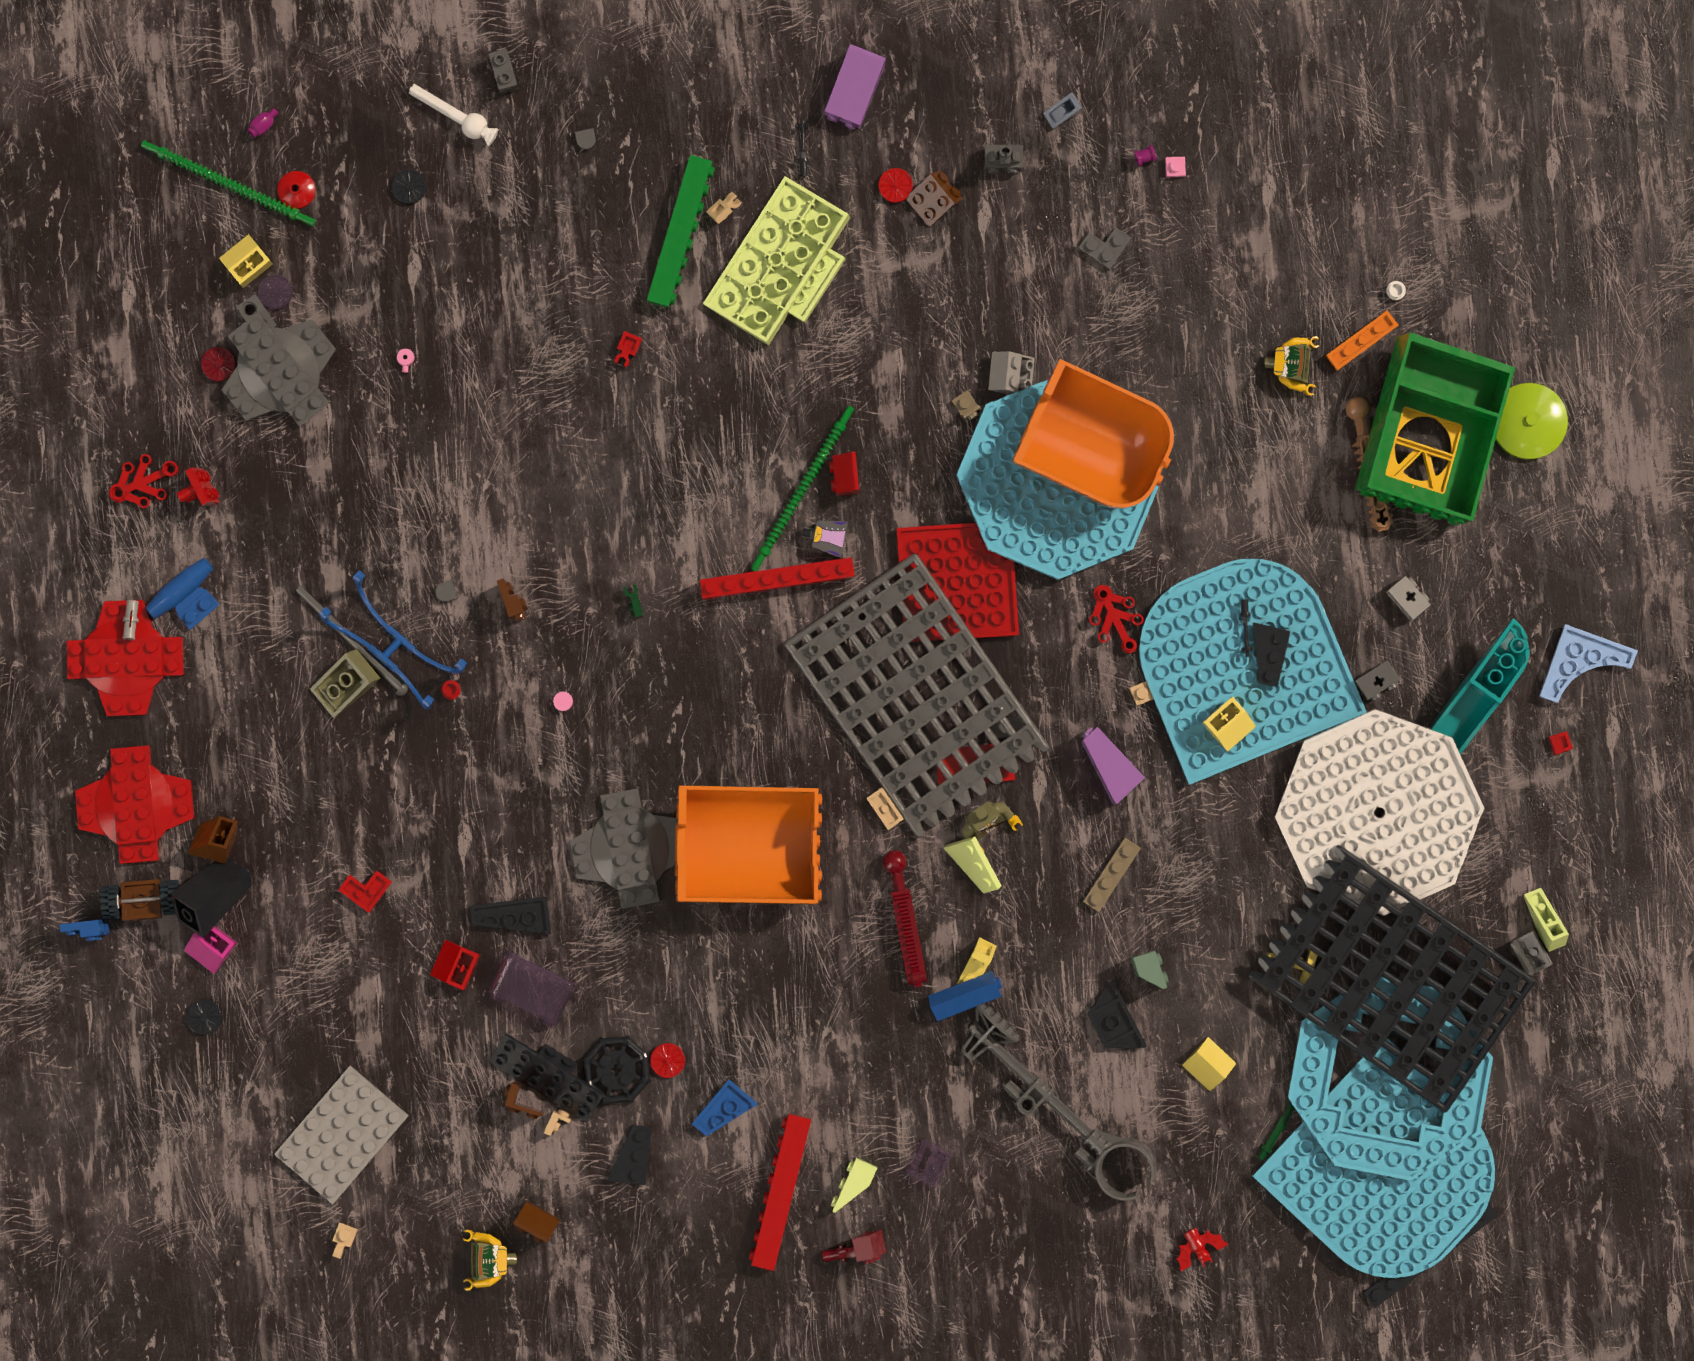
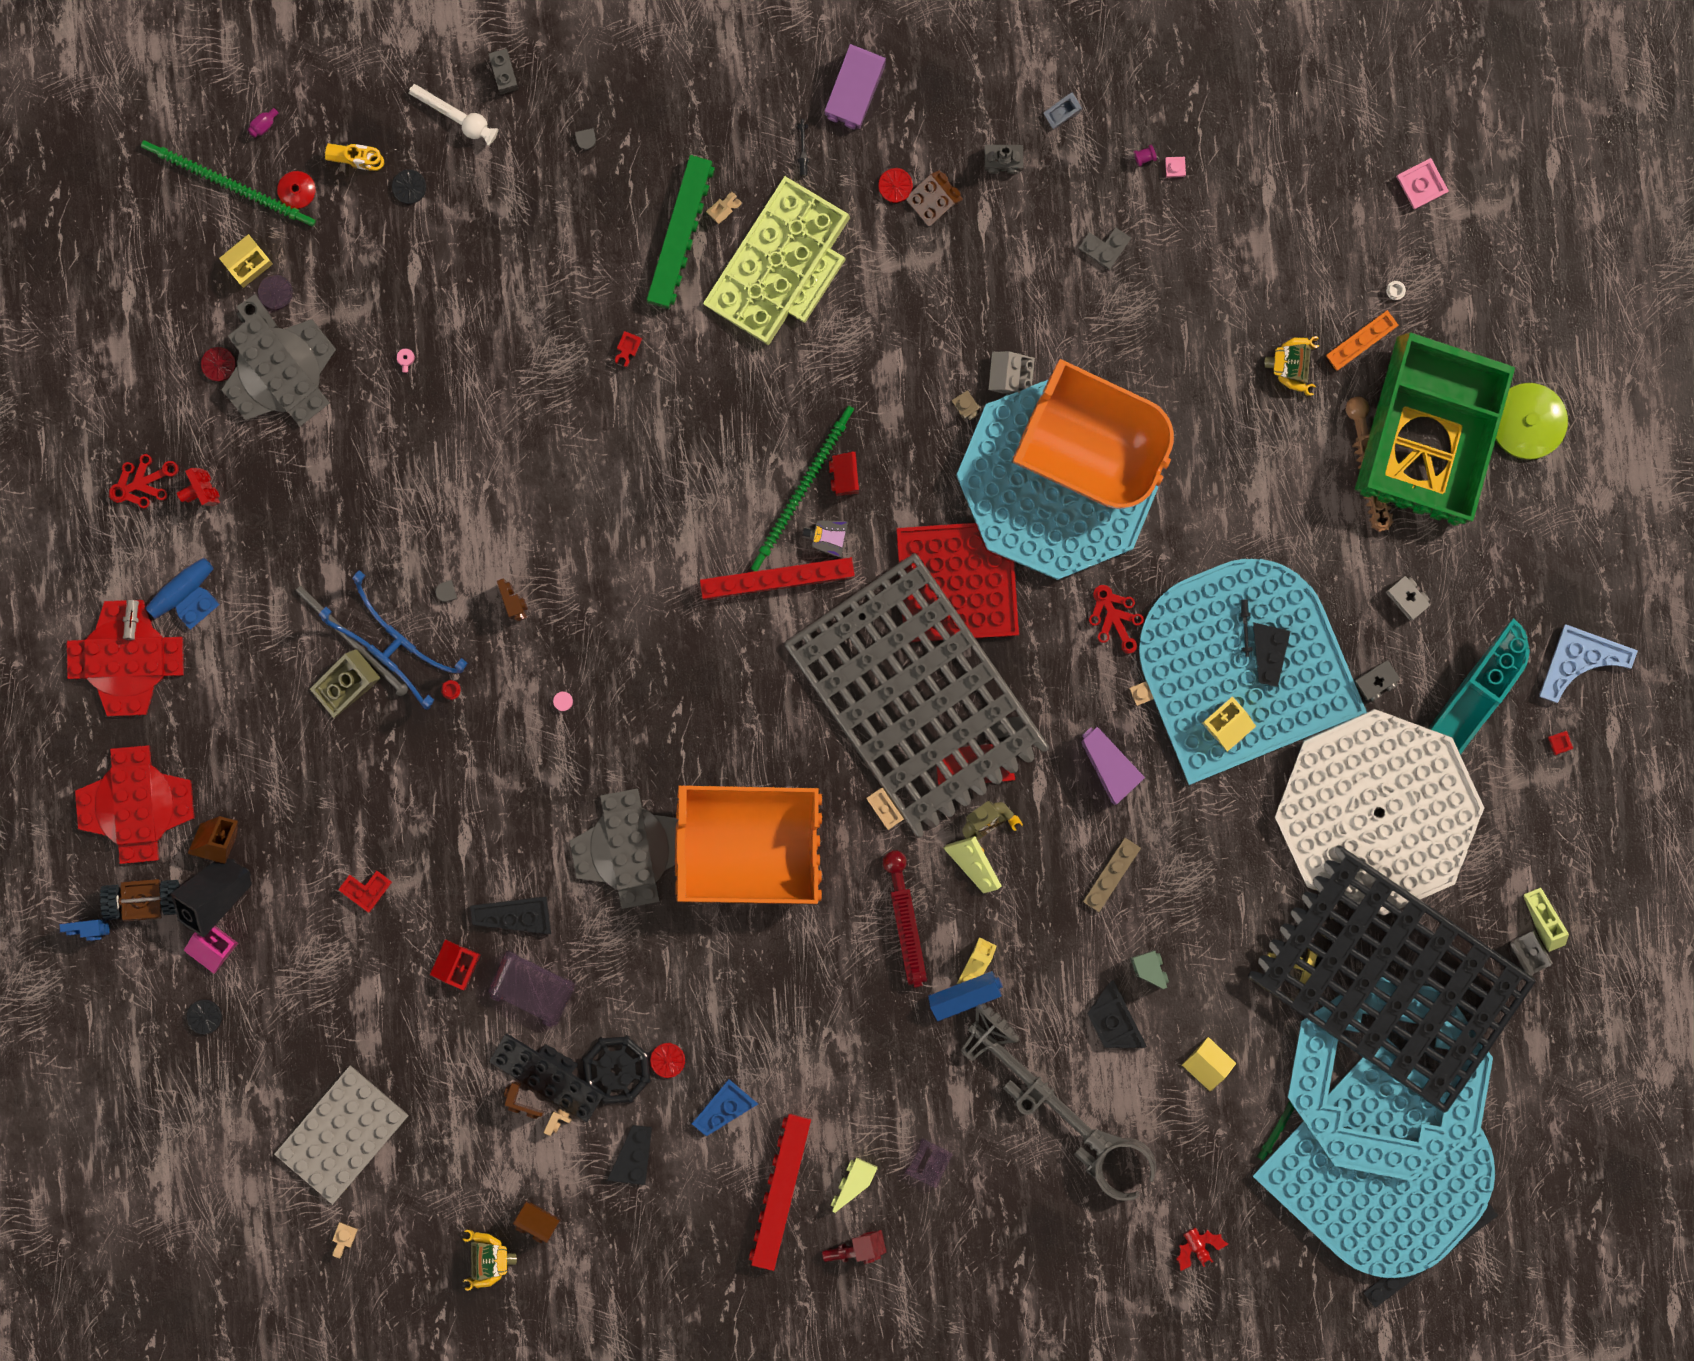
(346, 153): none -> yellow connector
(635, 606): dark green plate -> none
(1422, 183): none -> bright pink plate

